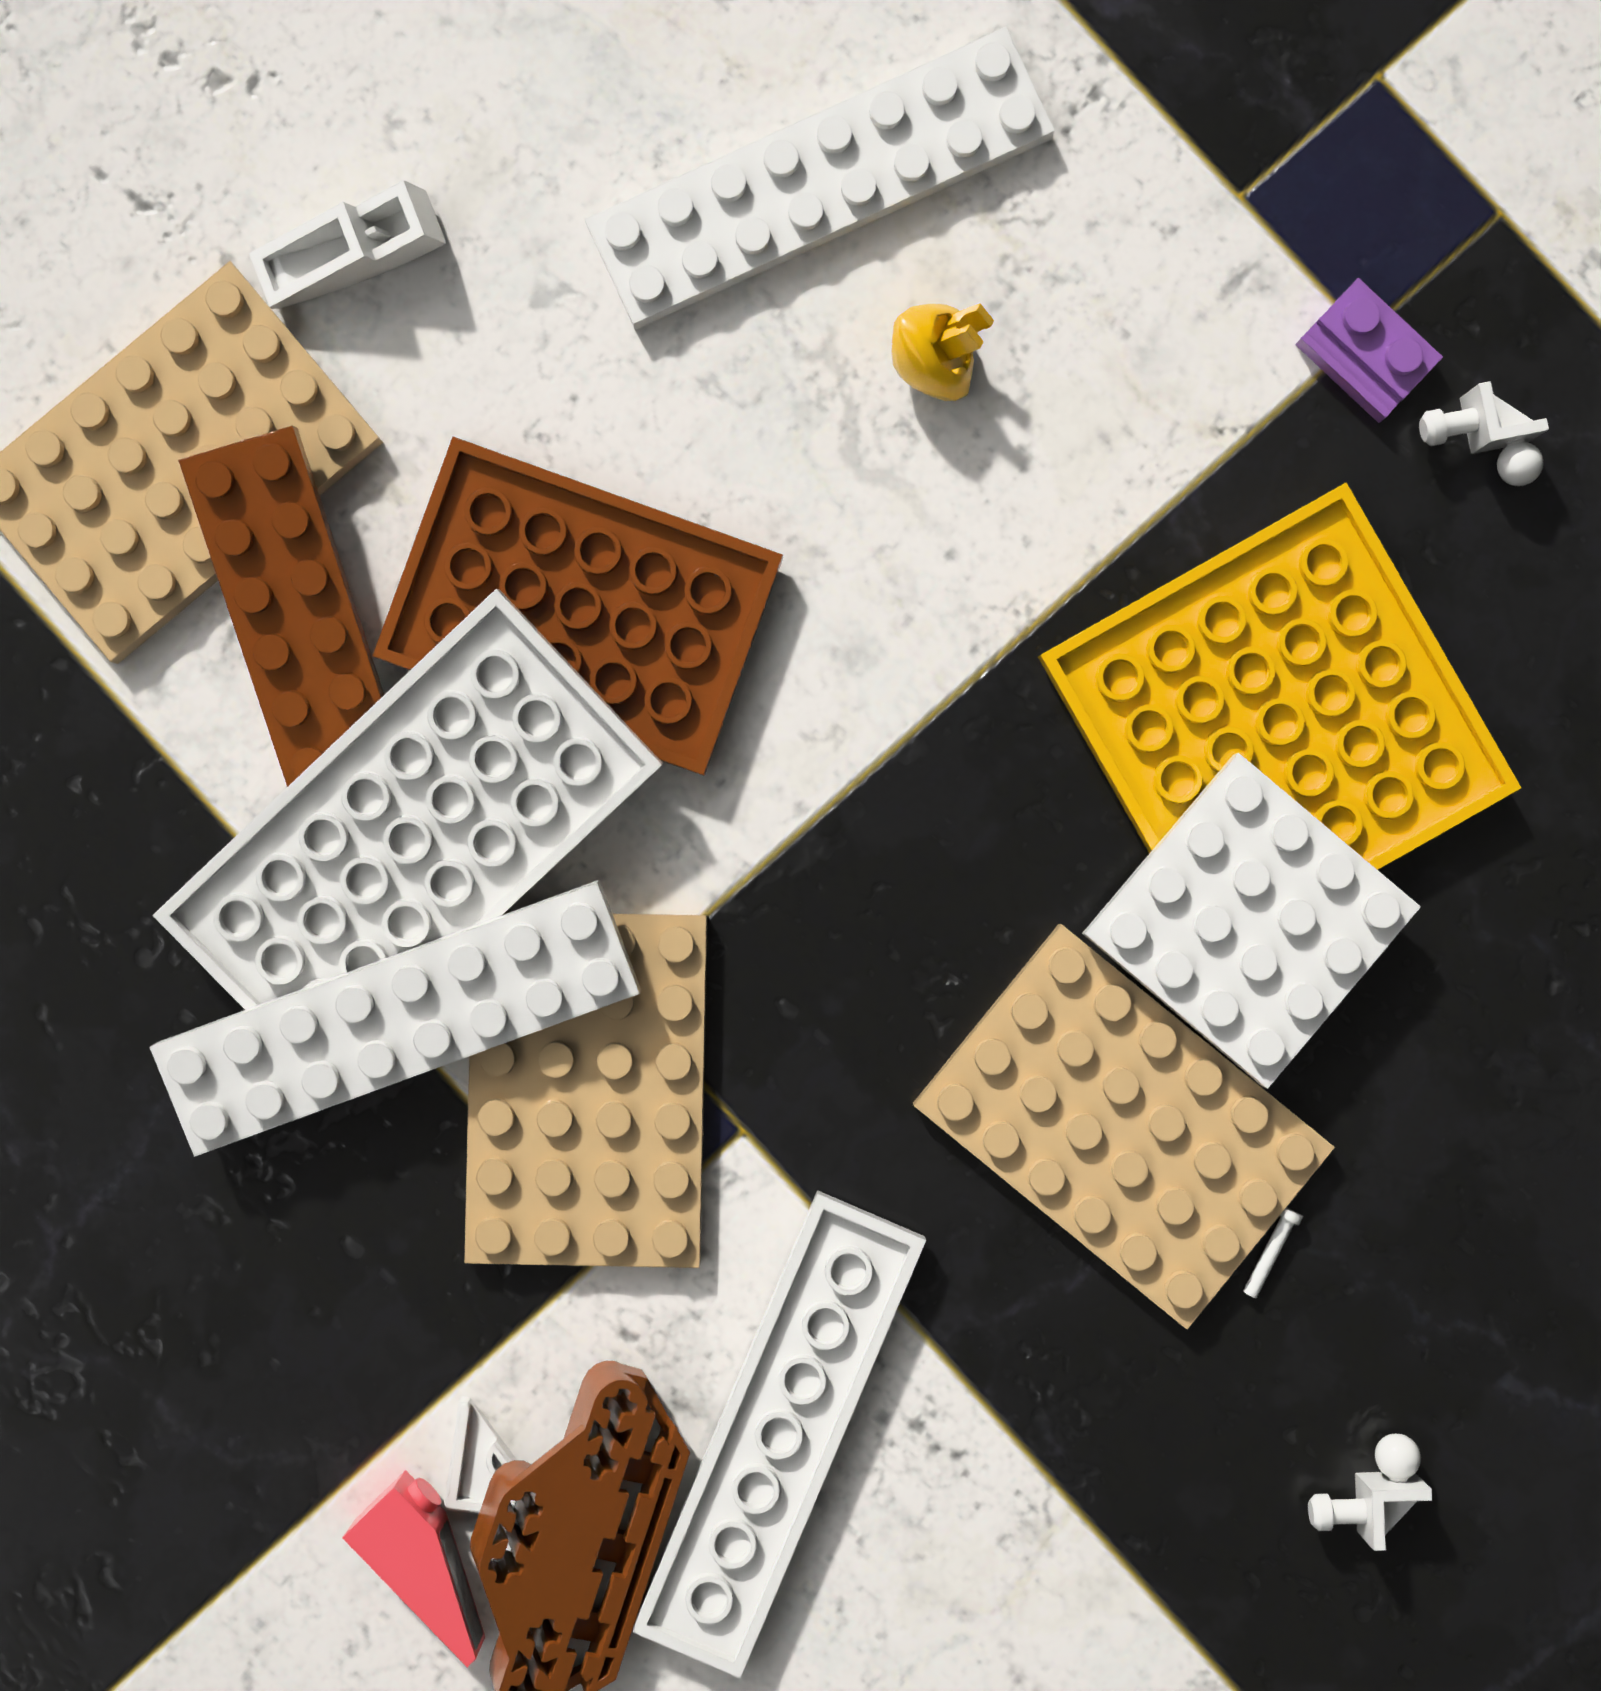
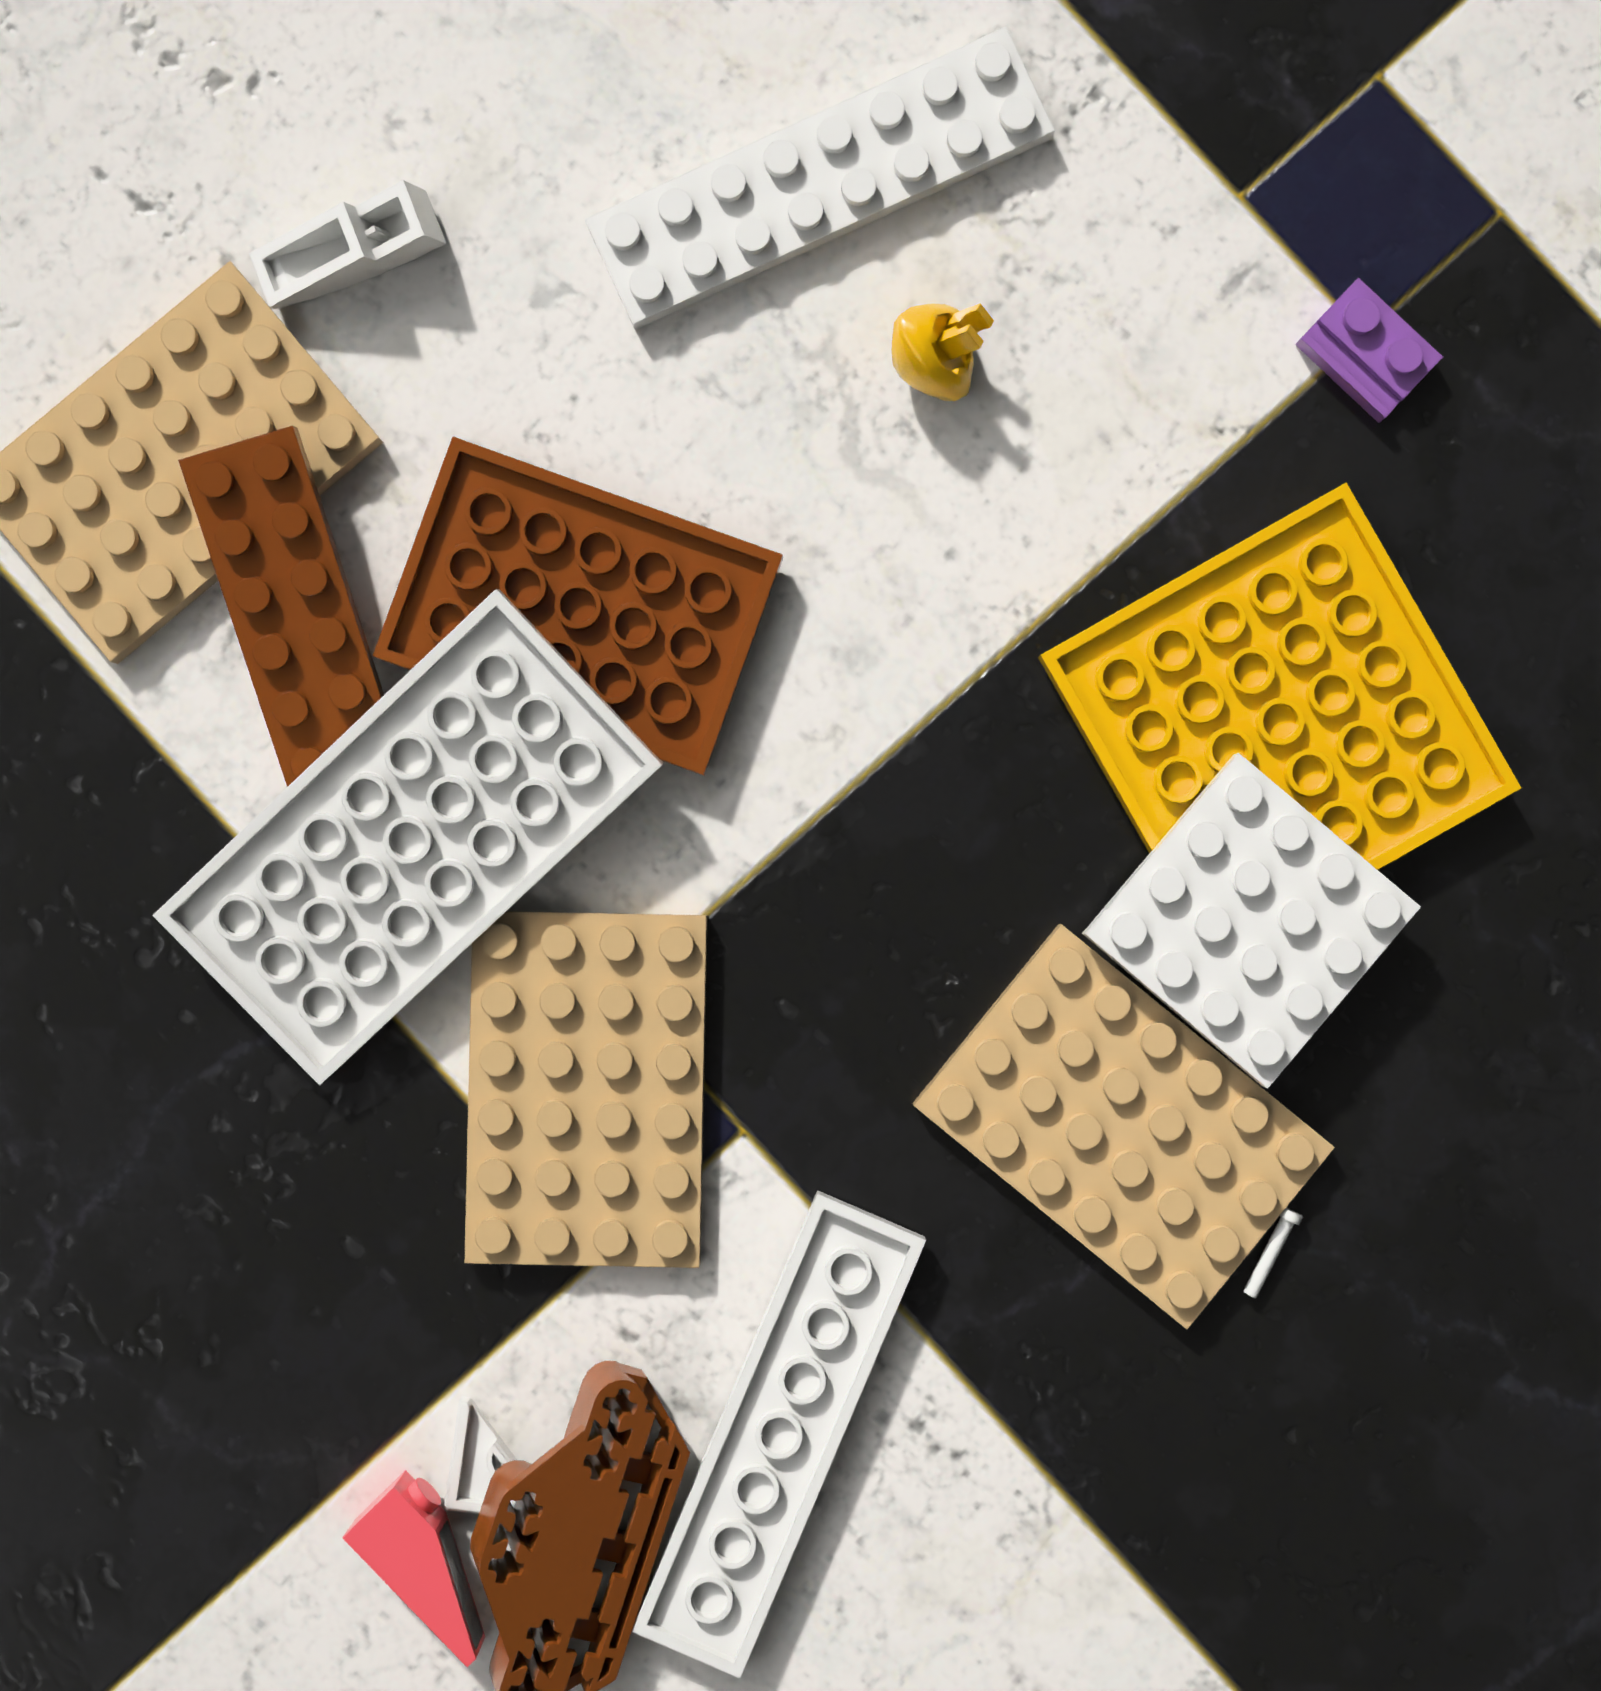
(396, 1018): white plate -> none
(1380, 1496): white piece -> none
(1491, 426): white piece -> none

